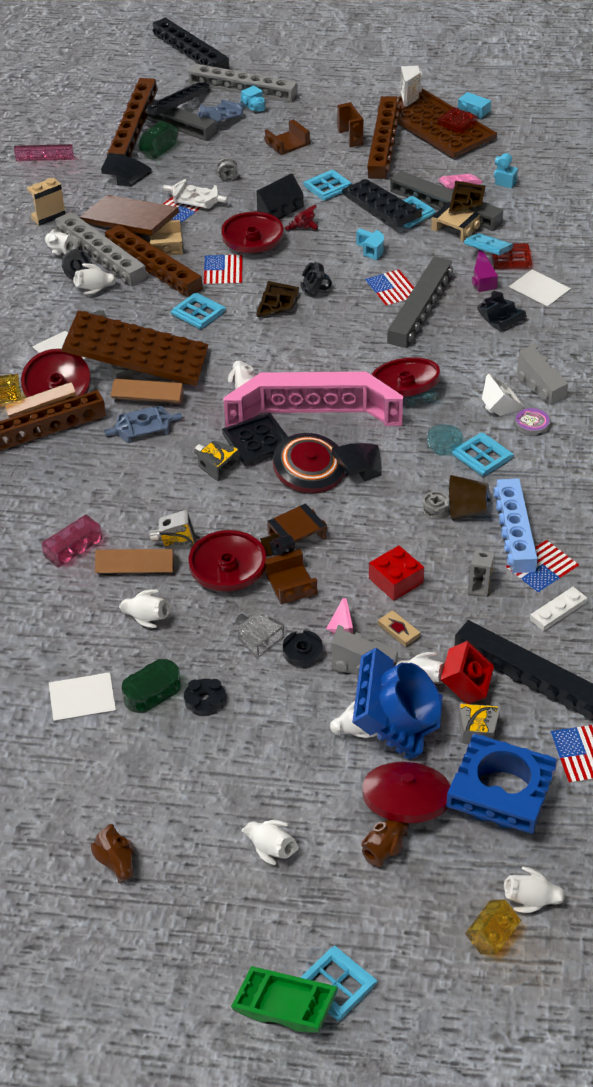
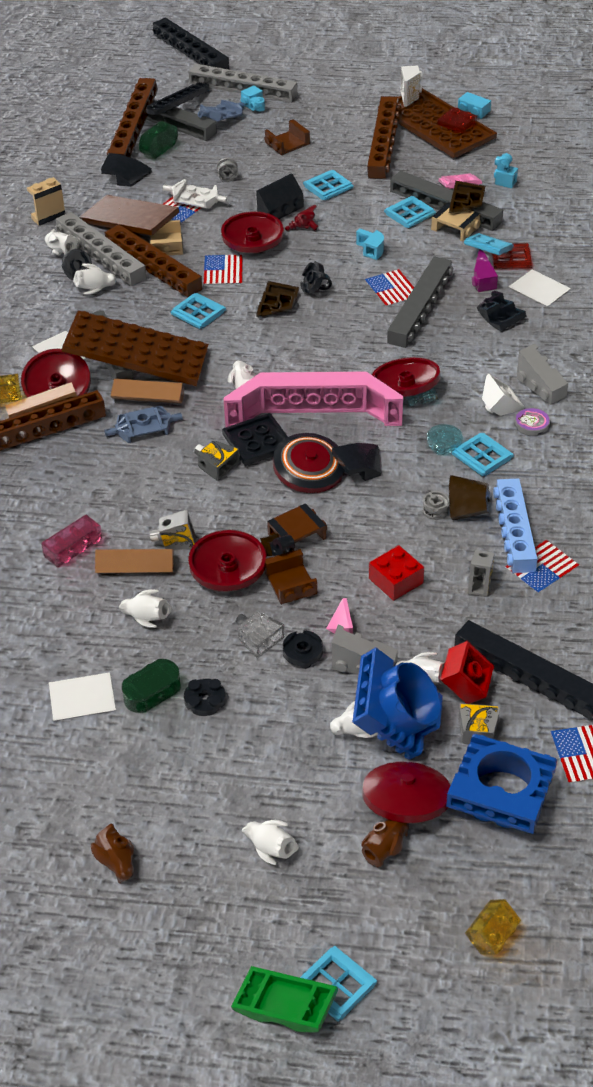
(44, 152): clear pink tile -> none
(350, 120): reddish brown panel -> none
(382, 202): black plate -> none
(399, 628): tan tile -> none
(532, 891): white animal -> none
(558, 608): white plate -> none

